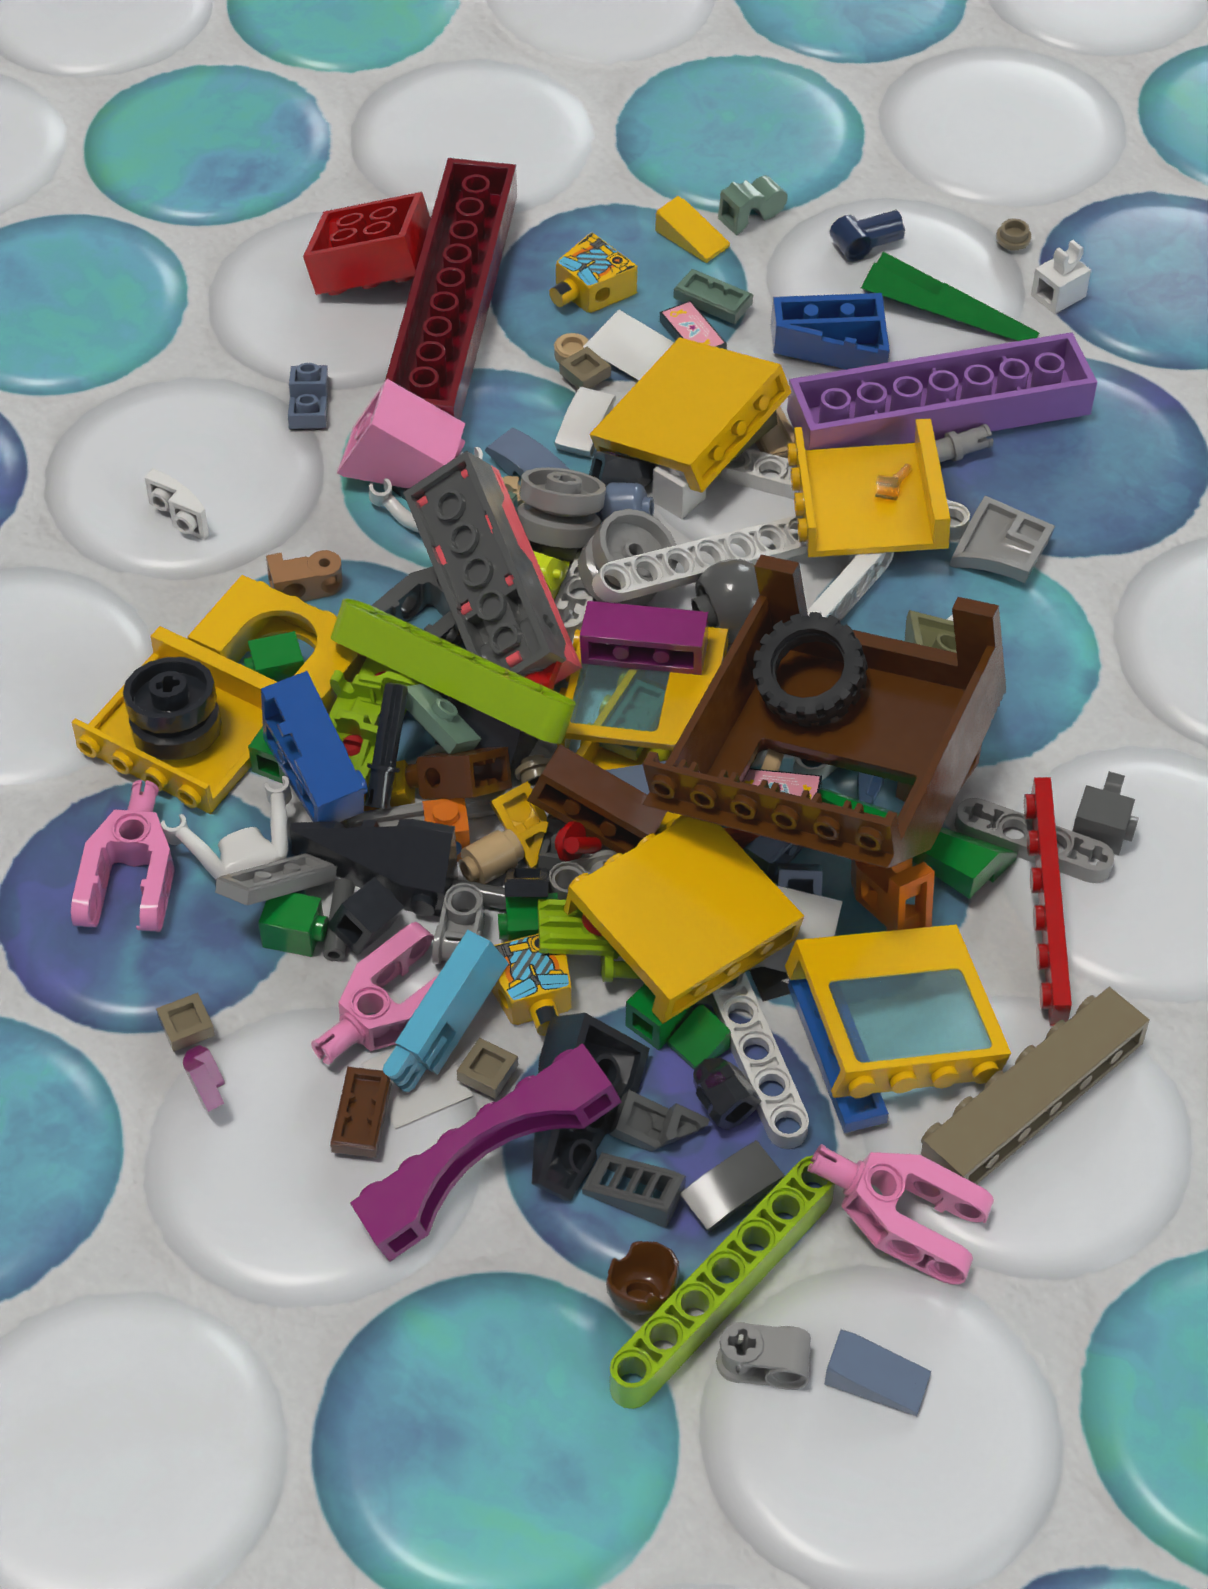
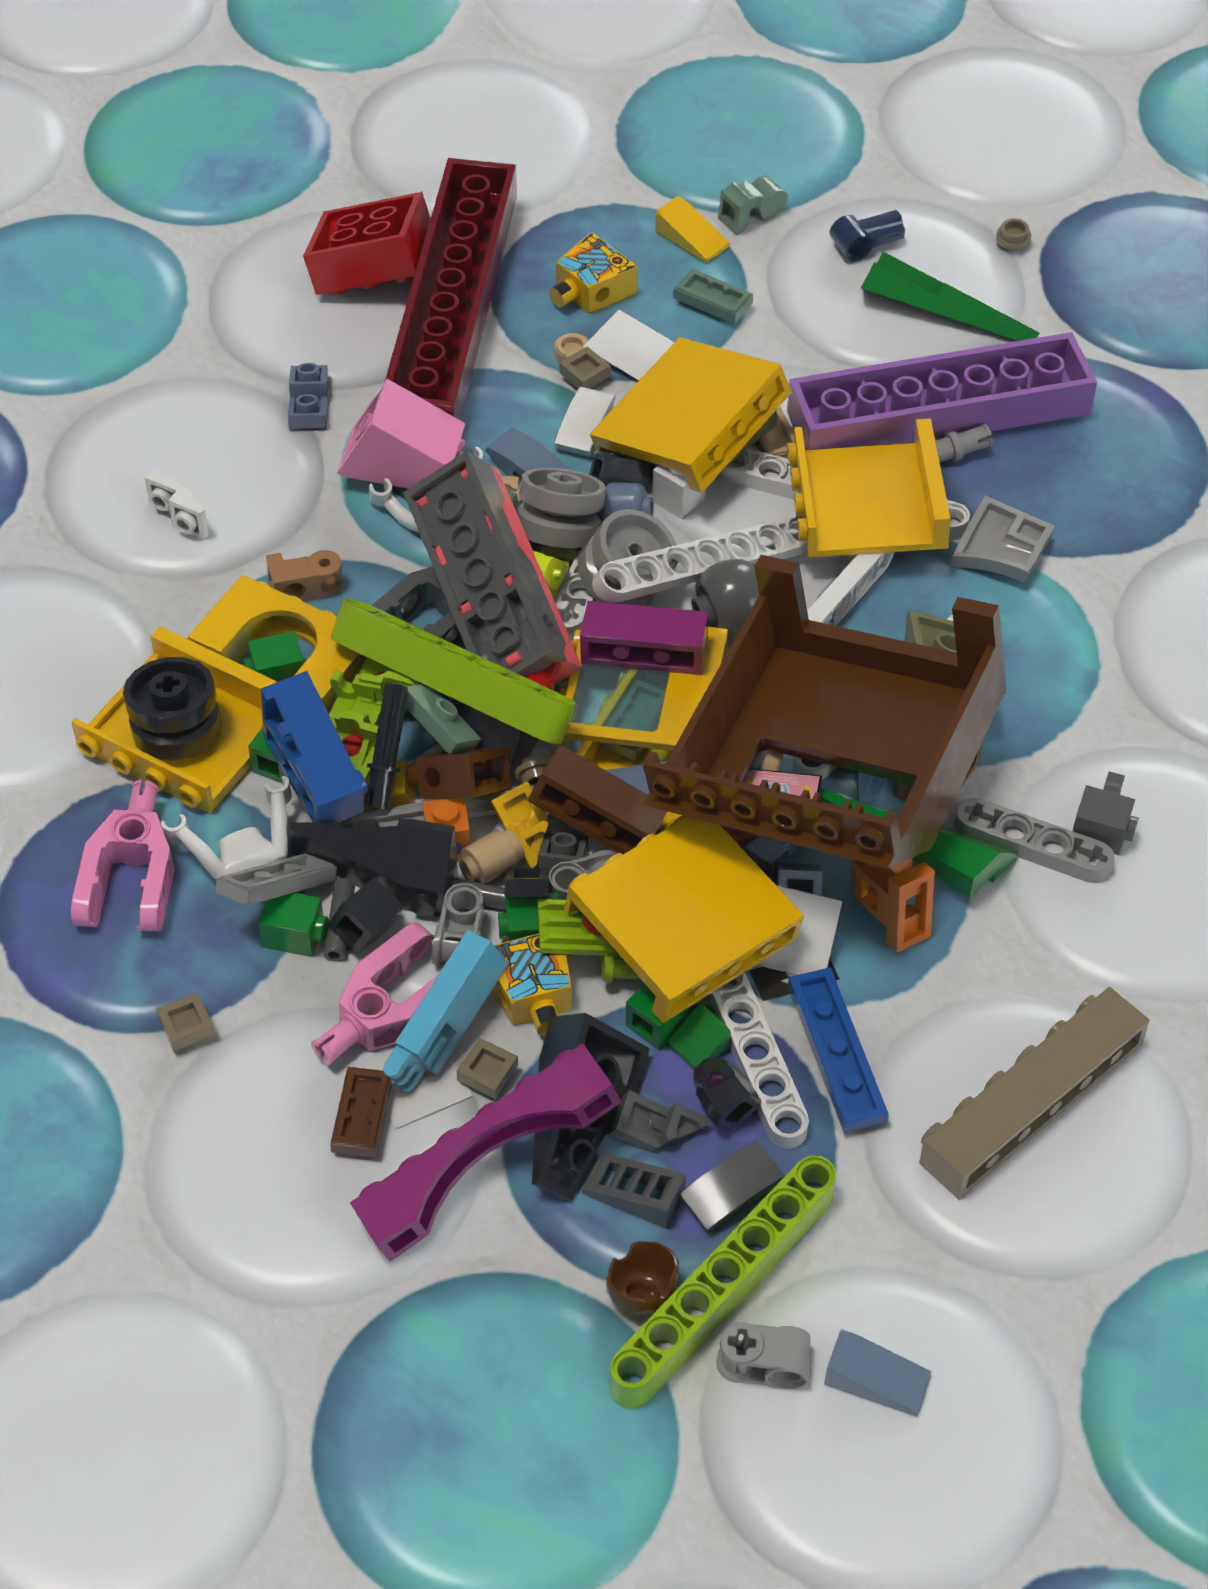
(204, 1076): slope -> none
(572, 842): red plate -> none
(689, 323): bright pink tile -> none
(806, 630): black tyre -> none
(831, 329): blue wedge -> none
(889, 485): clear yellow hand -> none
(893, 1231): bright pink piece -> none
(901, 1009): panel -> none
(1048, 915): red plate -> none
(1061, 279): white brick -> none

